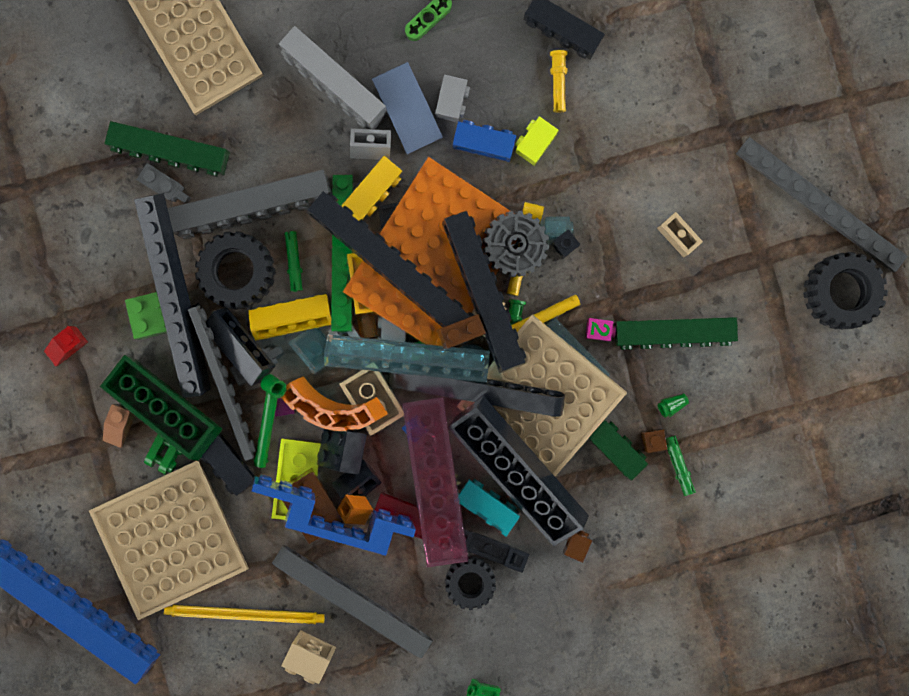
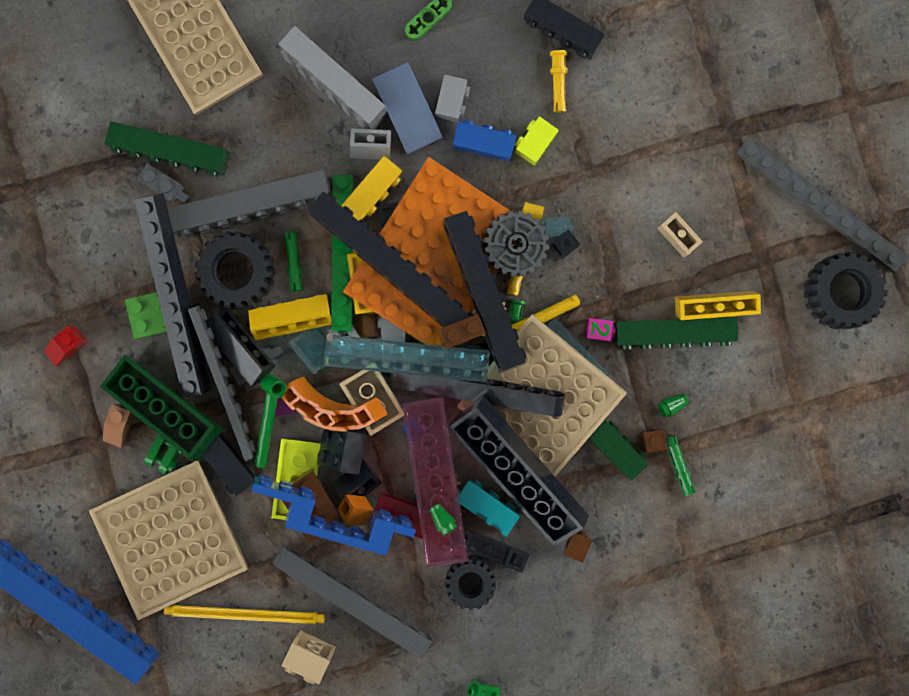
(443, 520): none -> green cone
(717, 305): none -> yellow brick

